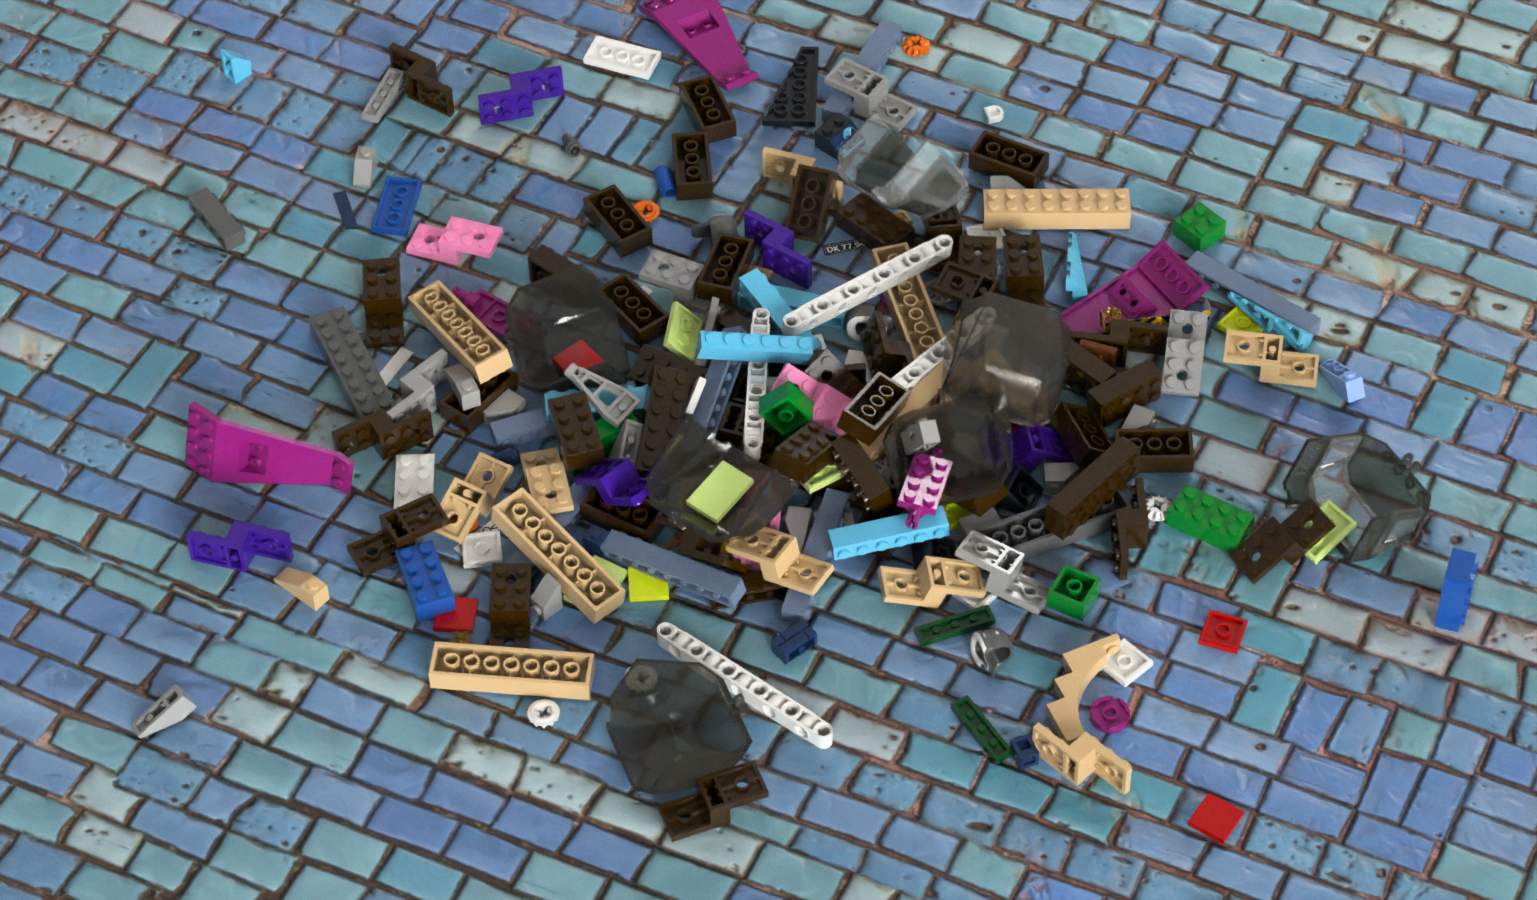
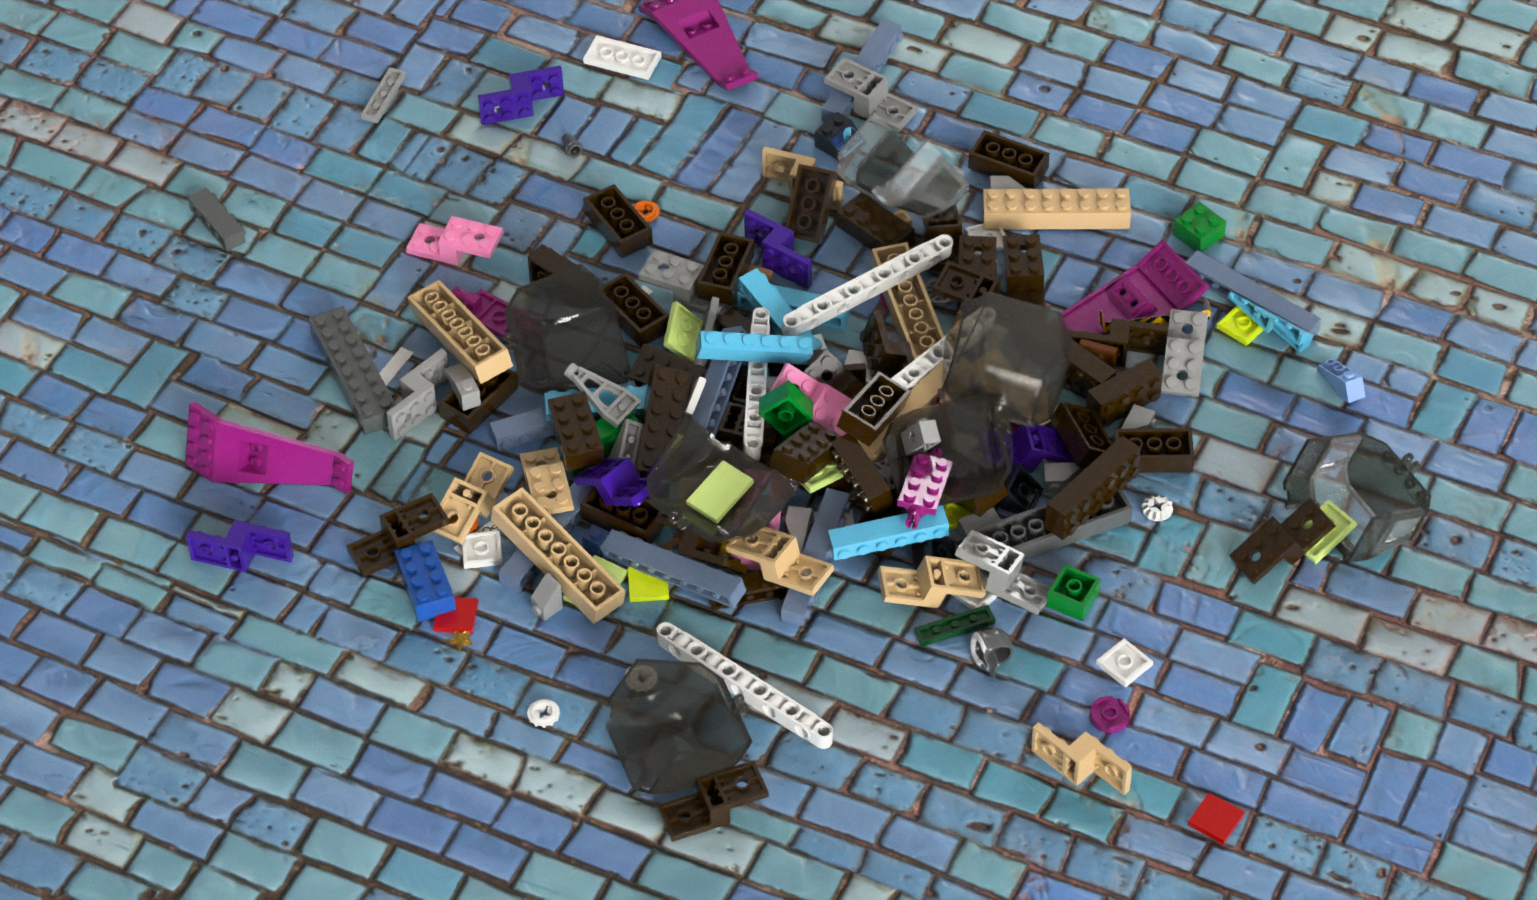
(166, 711): light grey slope -> none
(235, 65): medium azure slope -> none
(304, 587): tan slope -> none
(345, 210): dark blue sticker -> none
(365, 166): light grey slope -> none
(382, 434): dark brown bracket -> none
(383, 302): dark brown bracket -> none
(396, 206): blue tile -> none
(413, 478): white plate -> none
(422, 80): dark brown bracket -> none
(505, 406): light grey slope -> none
(509, 455): dark blue cone -> none
(510, 605): dark brown bracket -> none
(512, 670): tan brick -> none
(579, 354): red tile -> none
(665, 181): blue head -> none
(692, 165): dark brown brick -> none
(707, 108): dark brown brick -> none
(714, 225): dark grey piece -> none
(793, 641): dark blue brick -> none
(797, 95): black wing -> none
(841, 247): black sticker -> none
(857, 320): dark grey piece -> none
(917, 50): orange gear -> none
(981, 729): dark green plate -> none
(993, 114): white tile -> none
(1024, 751): dark blue brick -> none
(1074, 271): medium azure wedge -> none
(1081, 668): tan arch -> none
(1112, 313): clear yellow plant -> none
(1129, 529): dark brown bracket -> none
(1209, 519): green brick -> none
(1223, 631): red tile -> none
(1267, 352): tan bracket -> none
(1456, 590): blue brick -> none

